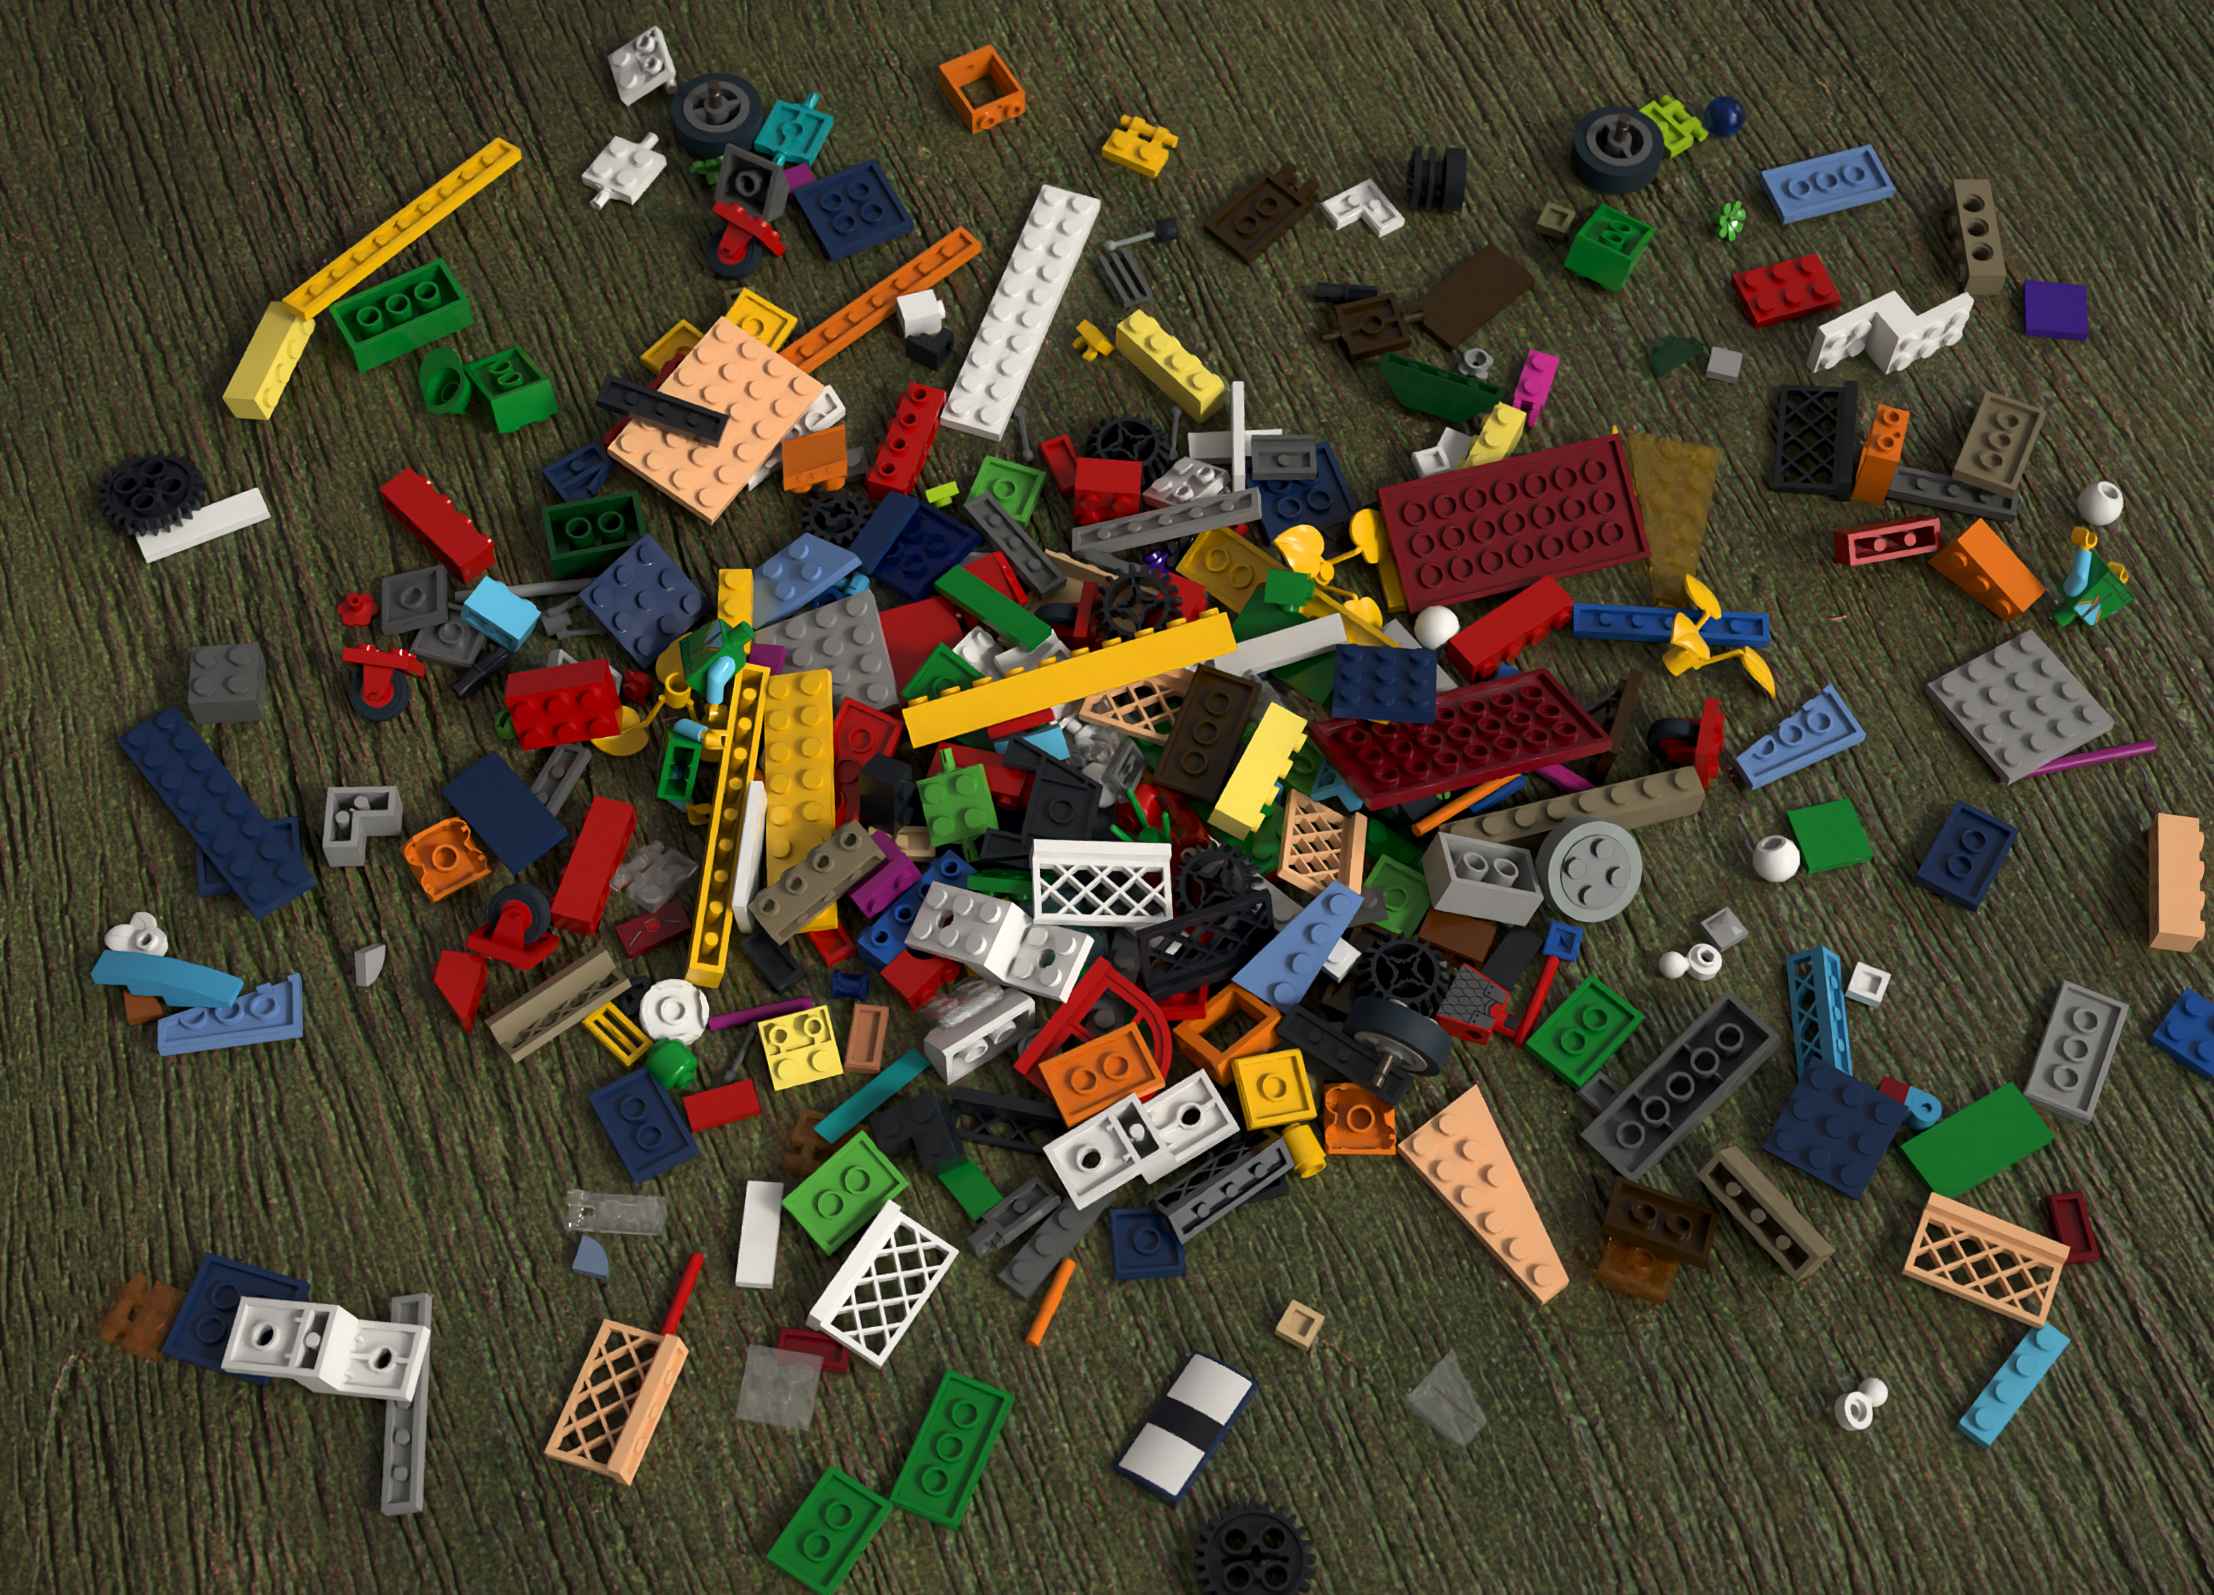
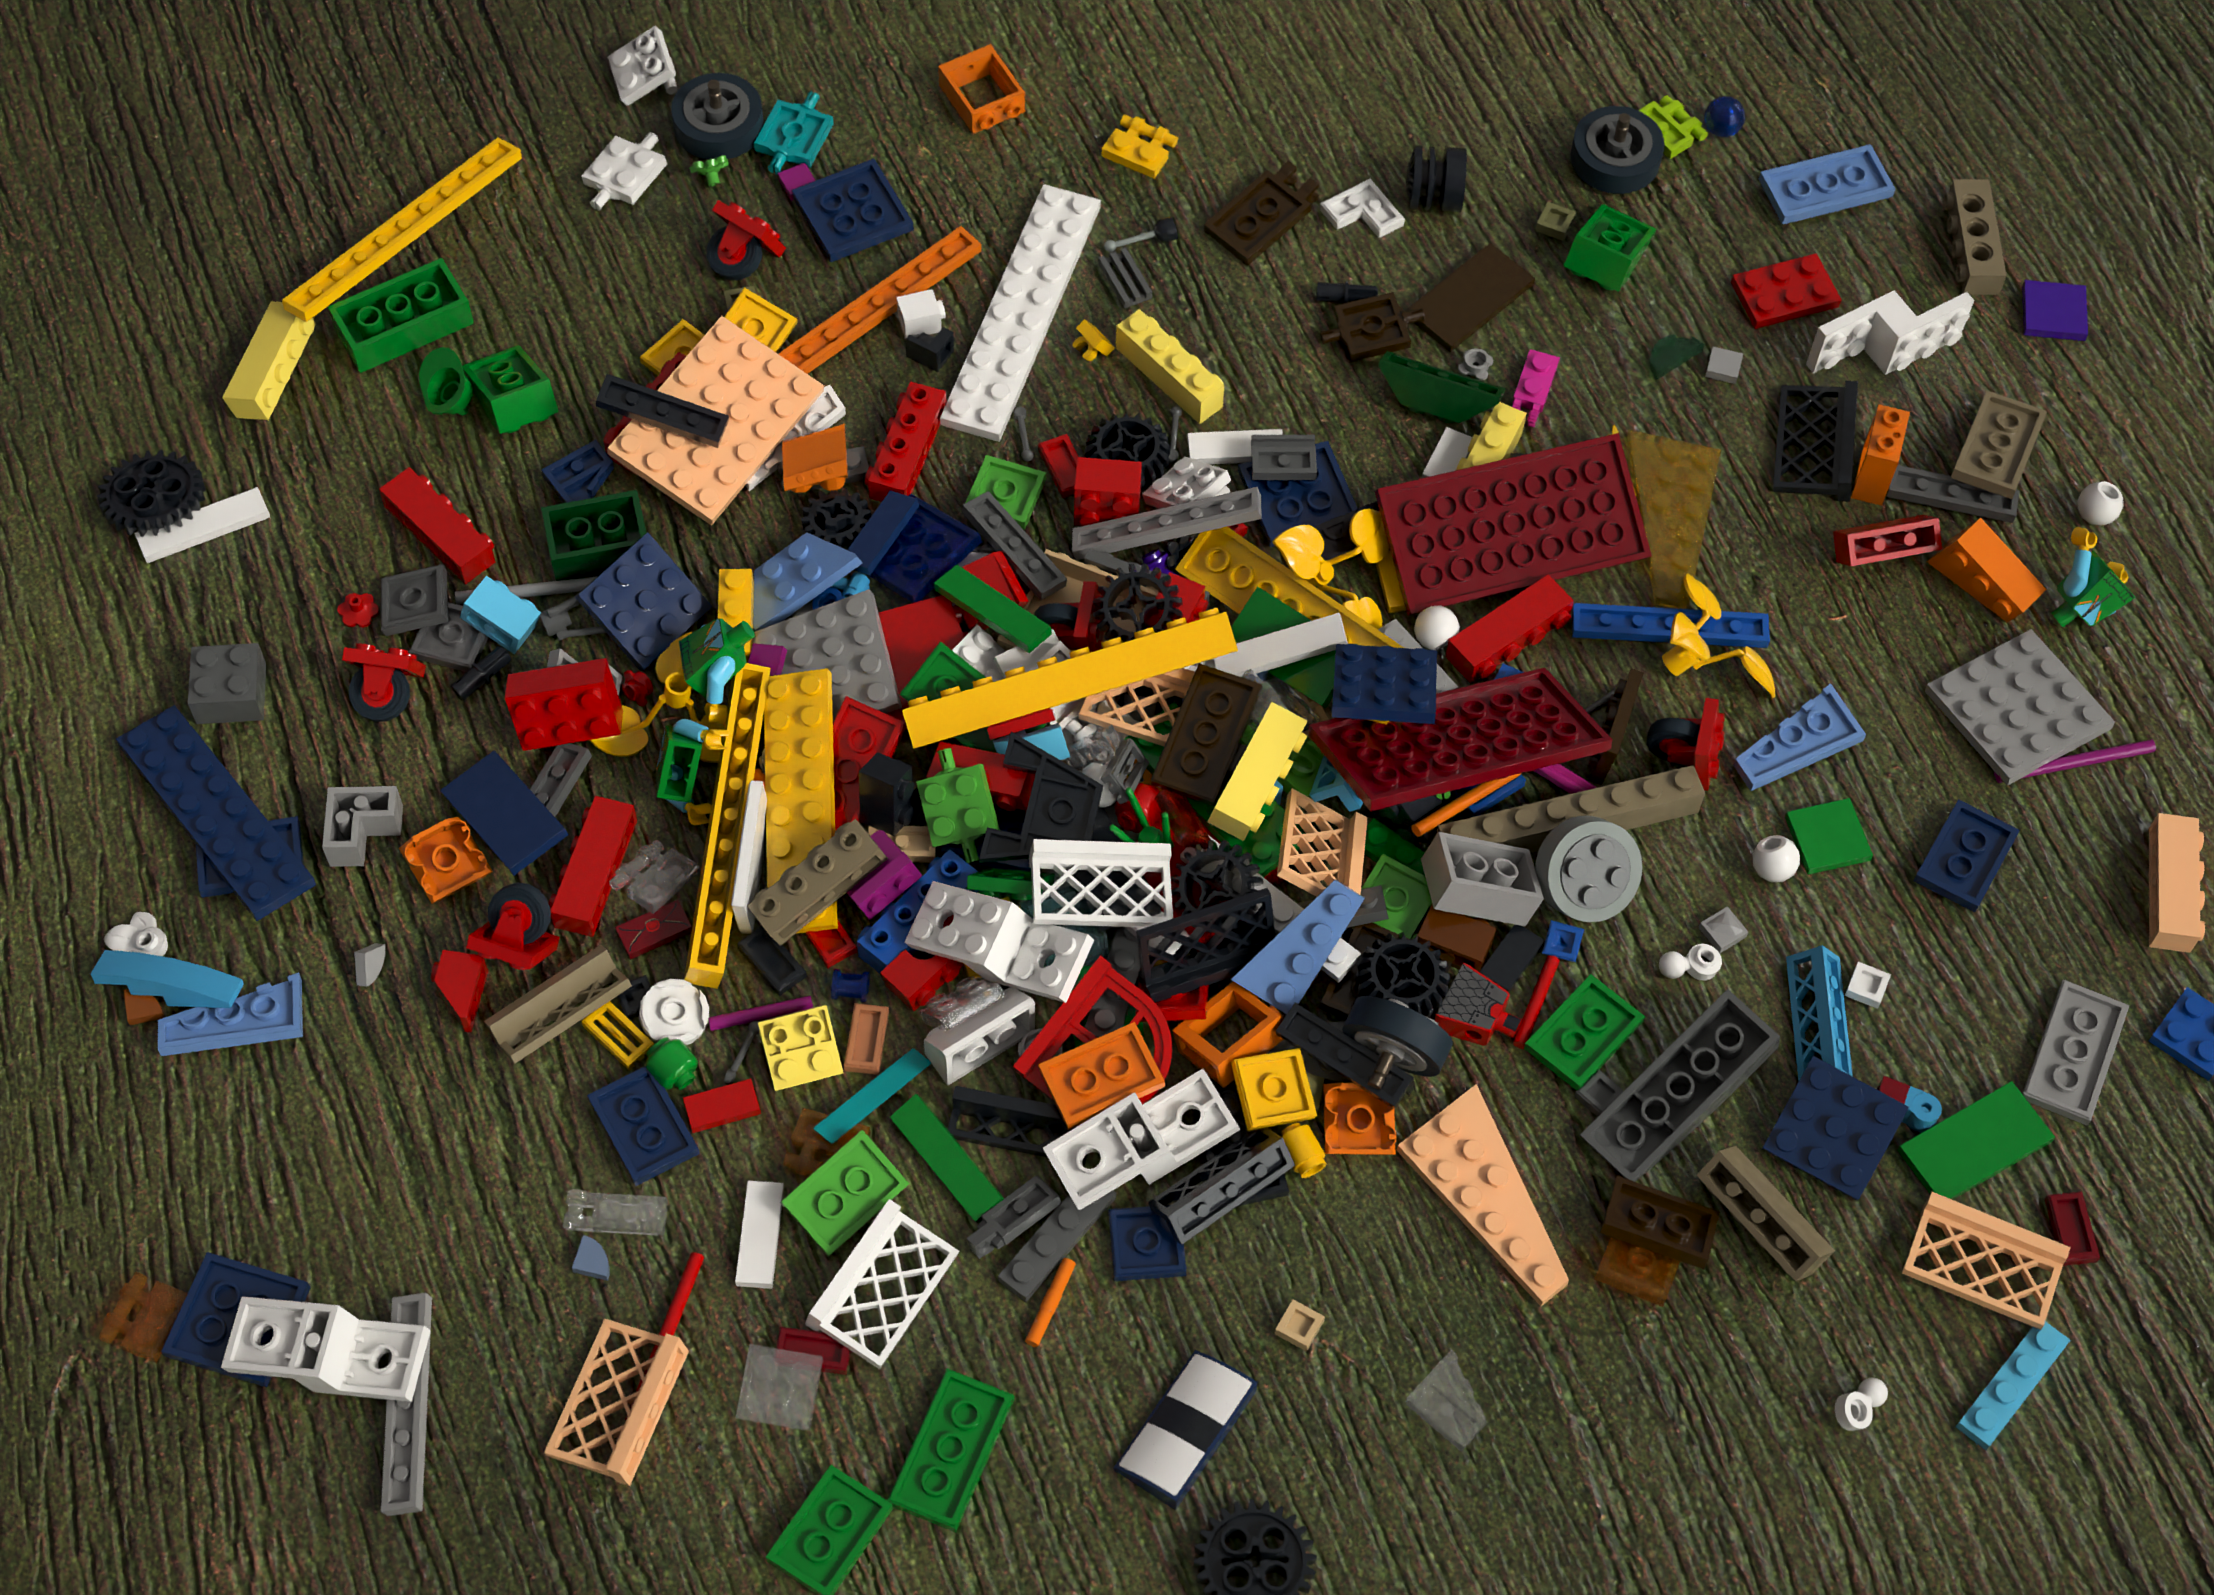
(508, 730): bright green hinge -> none
(752, 184): dark grey slope -> none
(923, 1125): black brick -> none
(940, 495): lime plate -> none
(1238, 436): white tile -> none
(1289, 589): green brick -> none
(1431, 462): white tile -> none
(1728, 220): bright green plant -> none

